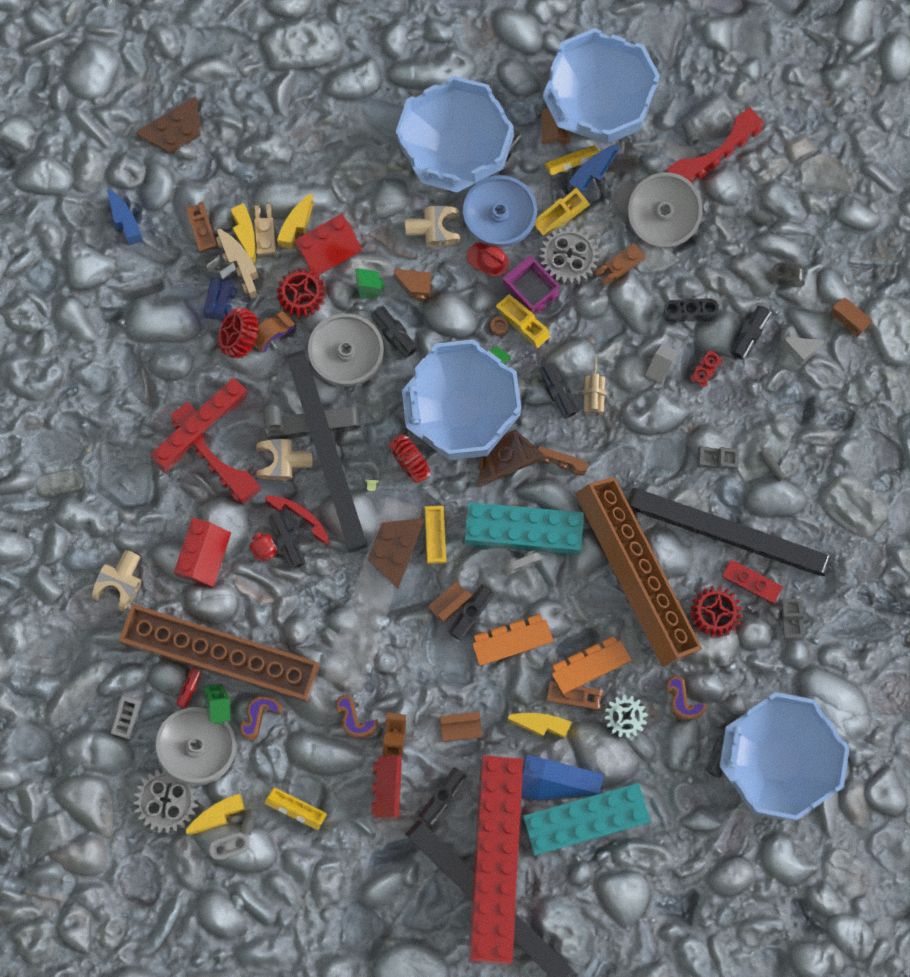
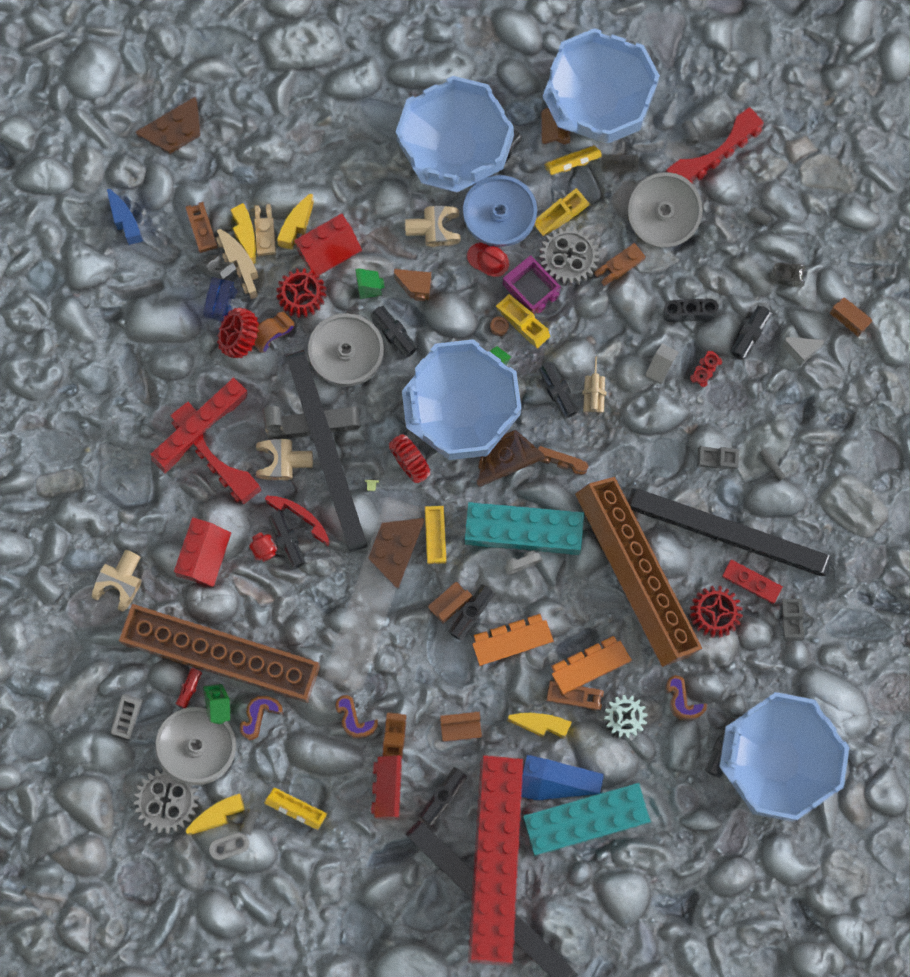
(594, 167): blue slope -> none

